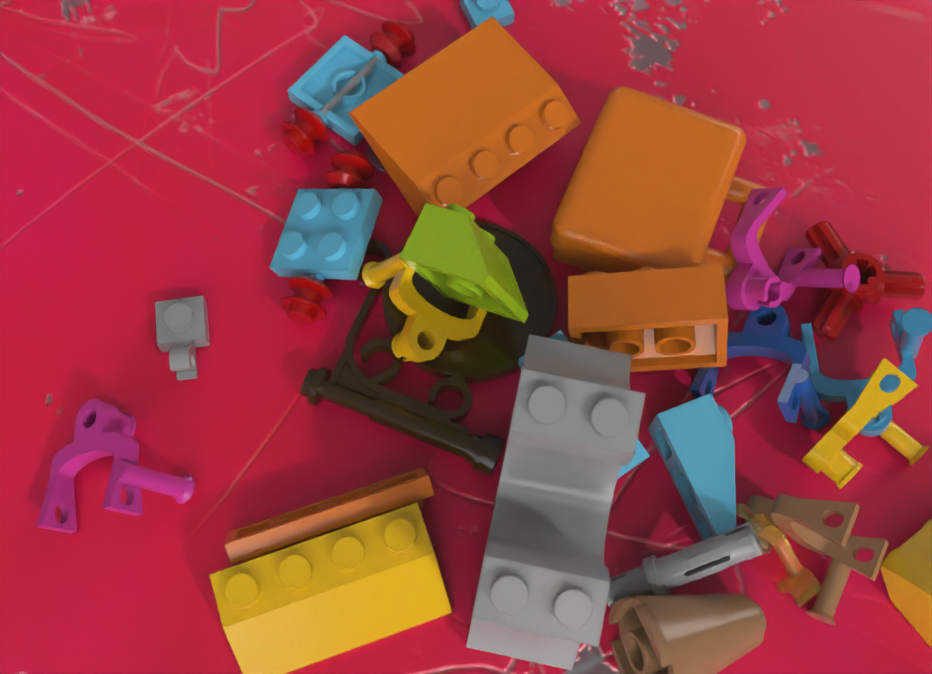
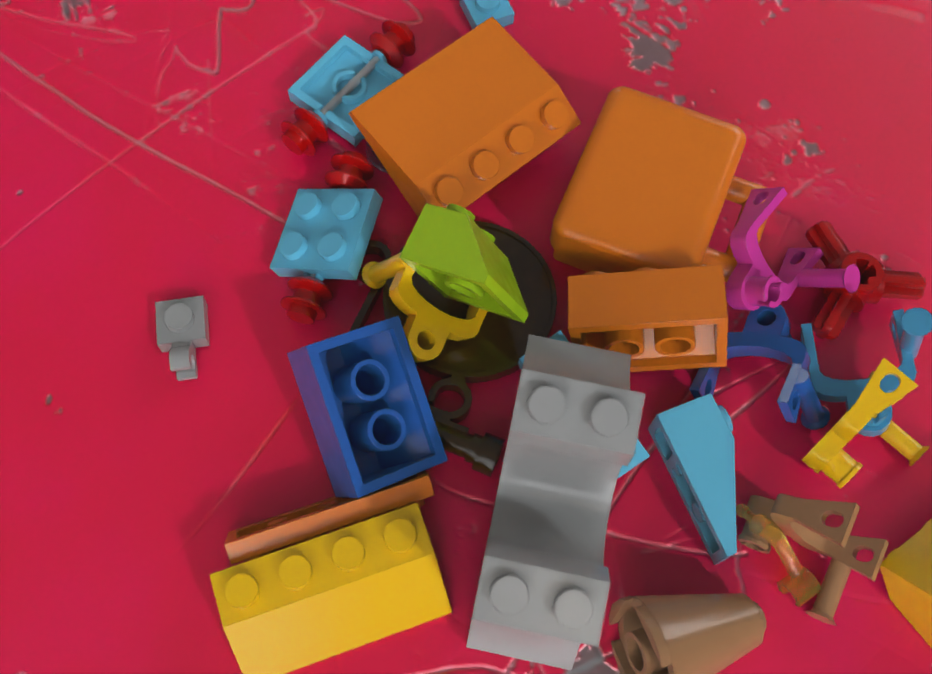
(97, 434): dark pink piece -> none
(367, 408): none -> blue slope
(694, 562): light grey pin -> none

